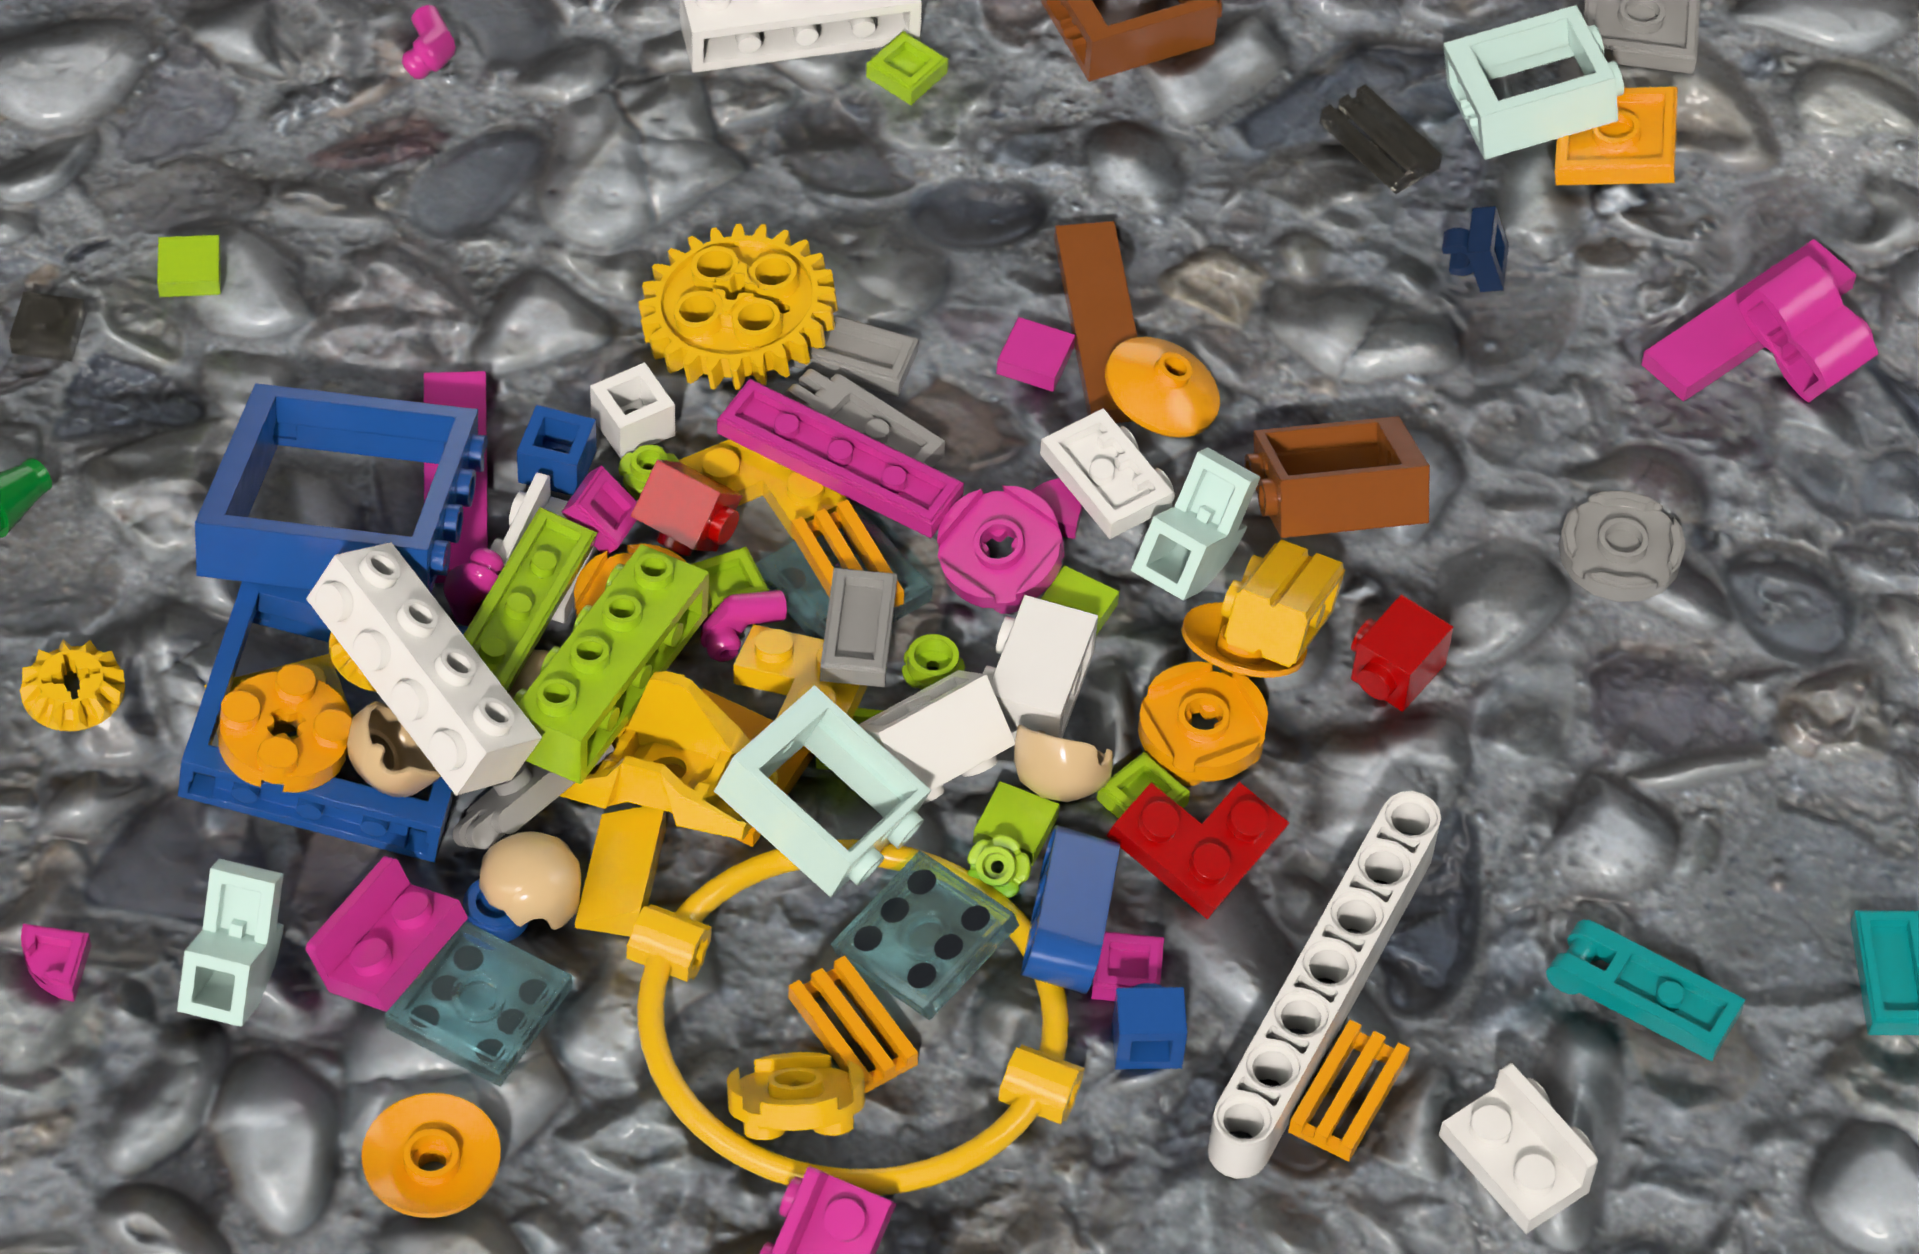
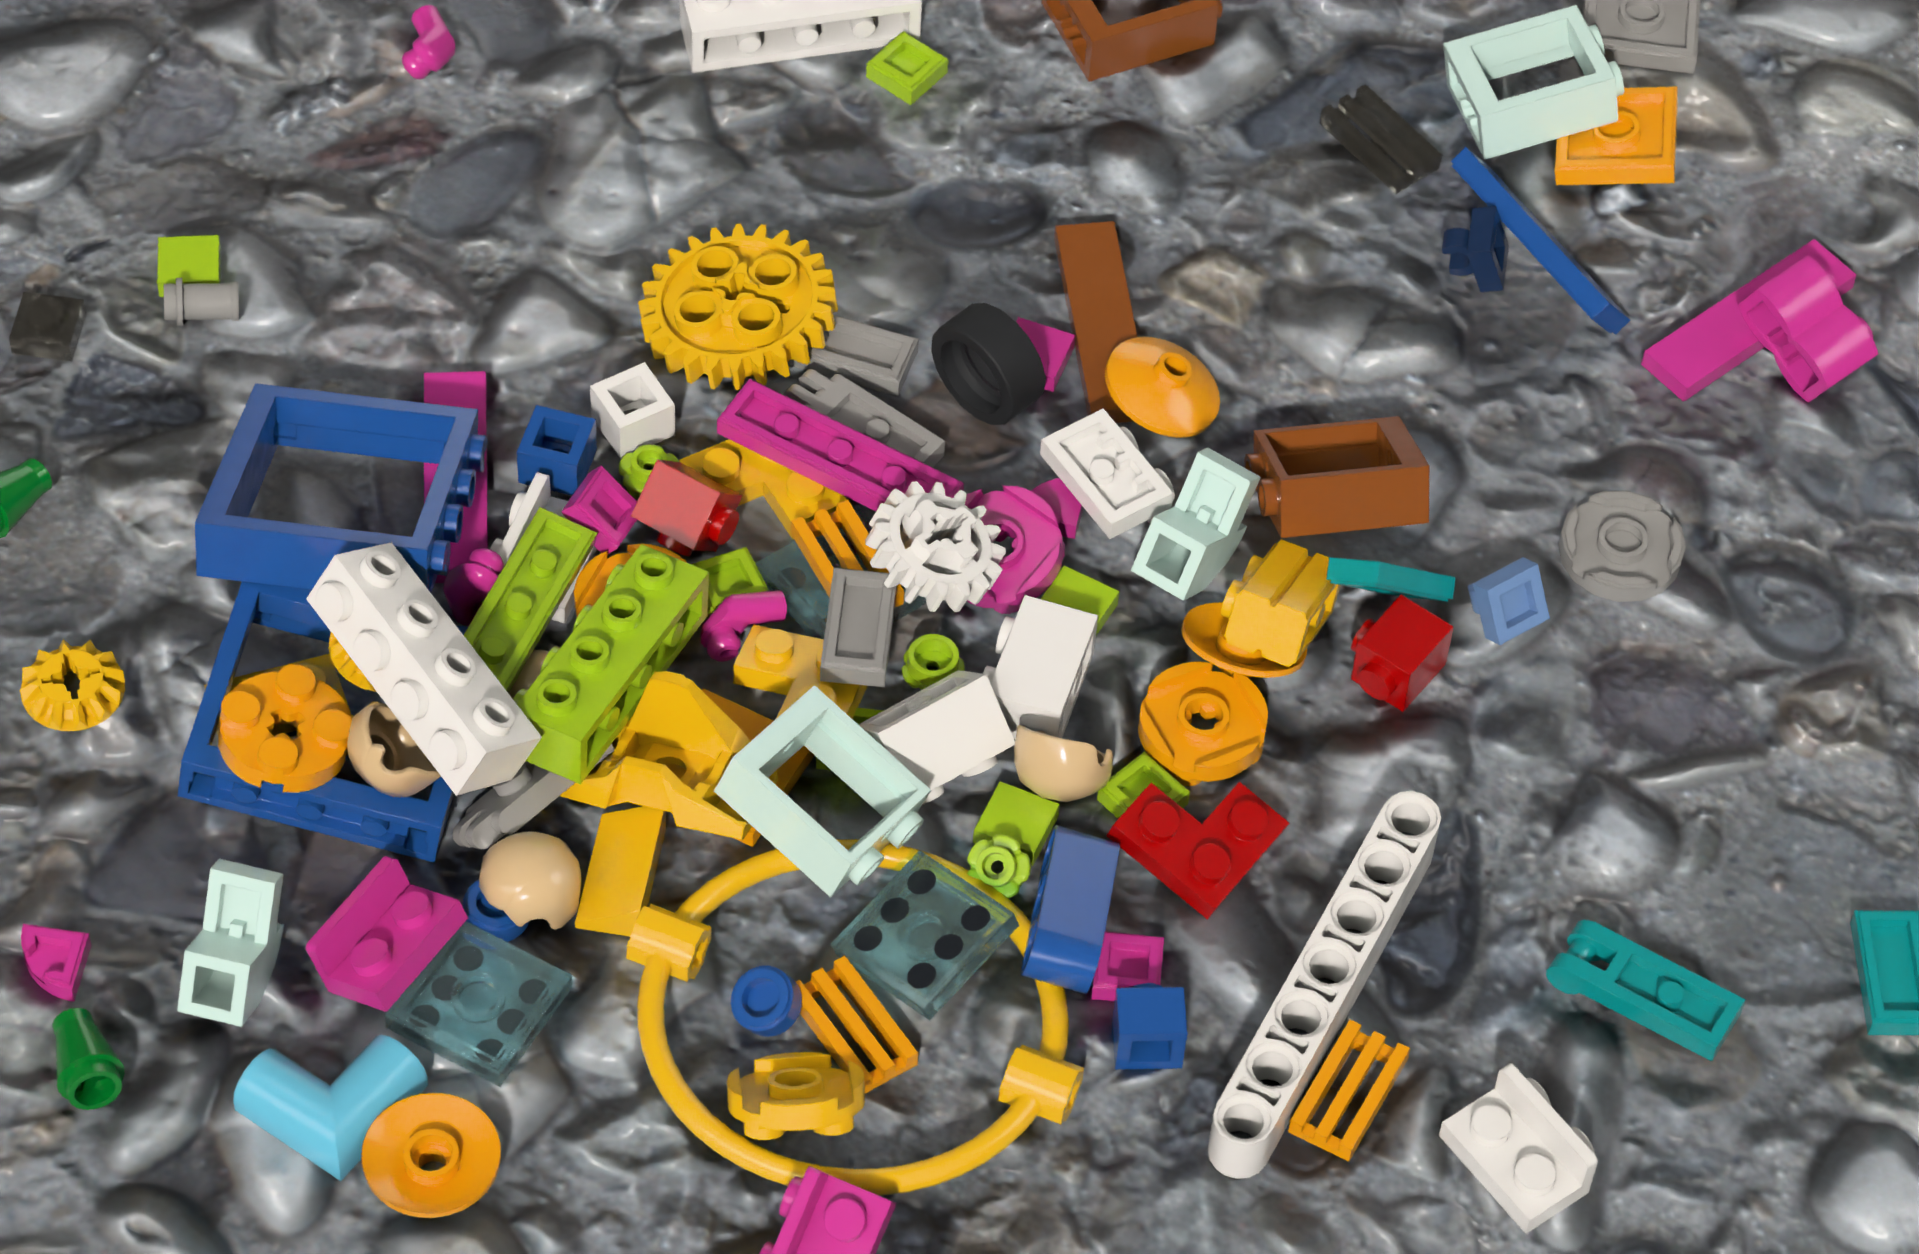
(85, 1062): none -> green cone
(200, 301): none -> light grey pin
(325, 1119): none -> medium azure brick
(766, 1001): none -> blue tile
(935, 546): none -> white gear
(988, 363): none -> black tyre
(1390, 579): none -> teal tile
(1510, 600): none -> medium blue tile
(1540, 242): none -> blue tile

